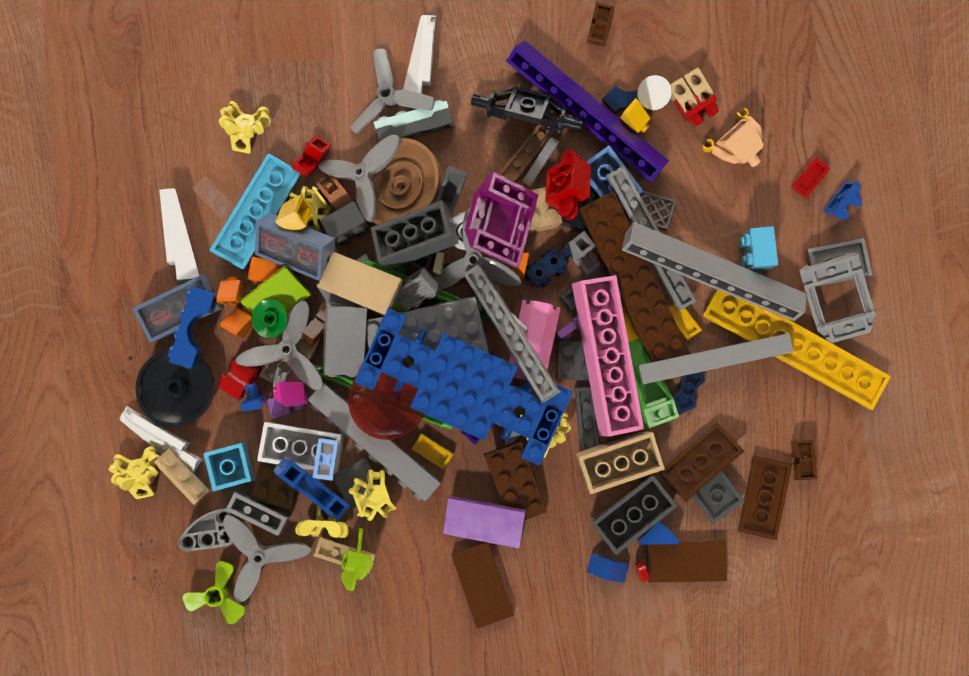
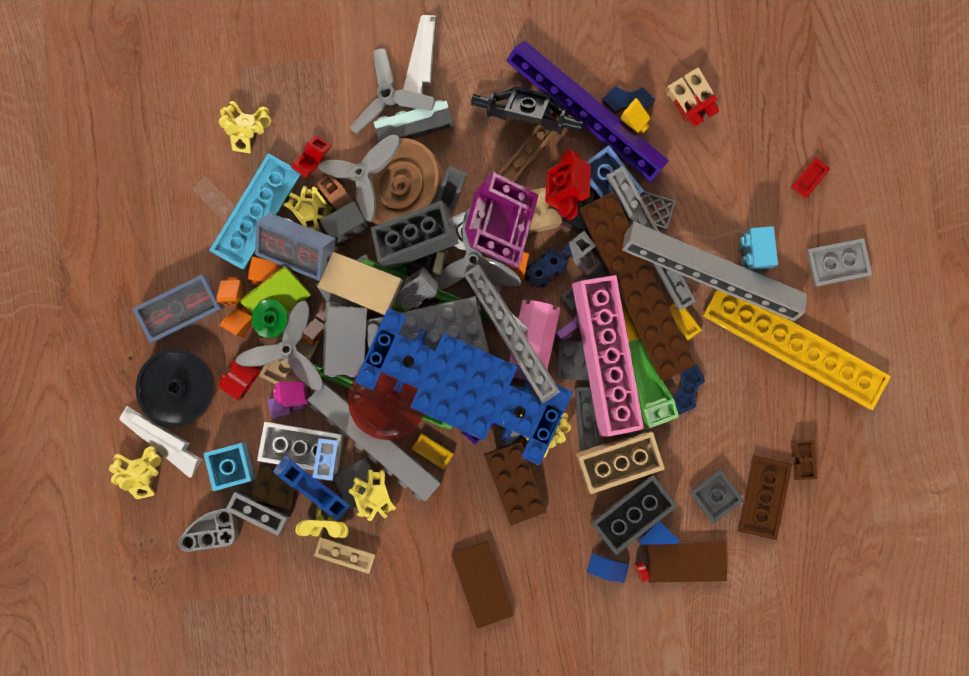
(176, 237): white wedge -> none
(181, 476): tan plate -> none
(185, 350): blue arch -> none
(231, 610): lime piece -> none
(248, 544): light grey piece -> none
(253, 399): blue tile -> none
(279, 376): light grey piece -> none
(294, 214): yellow brick -> none
(355, 565): lime piece -> none
(484, 521): medium lavender tile -> none
(541, 161): light grey beam -> none
(602, 19): reddish brown piece -> none
(654, 92): white sticker -> none
(701, 462): reddish brown tile -> none
(715, 358): light grey tile -> none
(740, 142): light nougat torso -> none
(831, 271): light grey wedge -> none
(846, 195): blue tile -> none

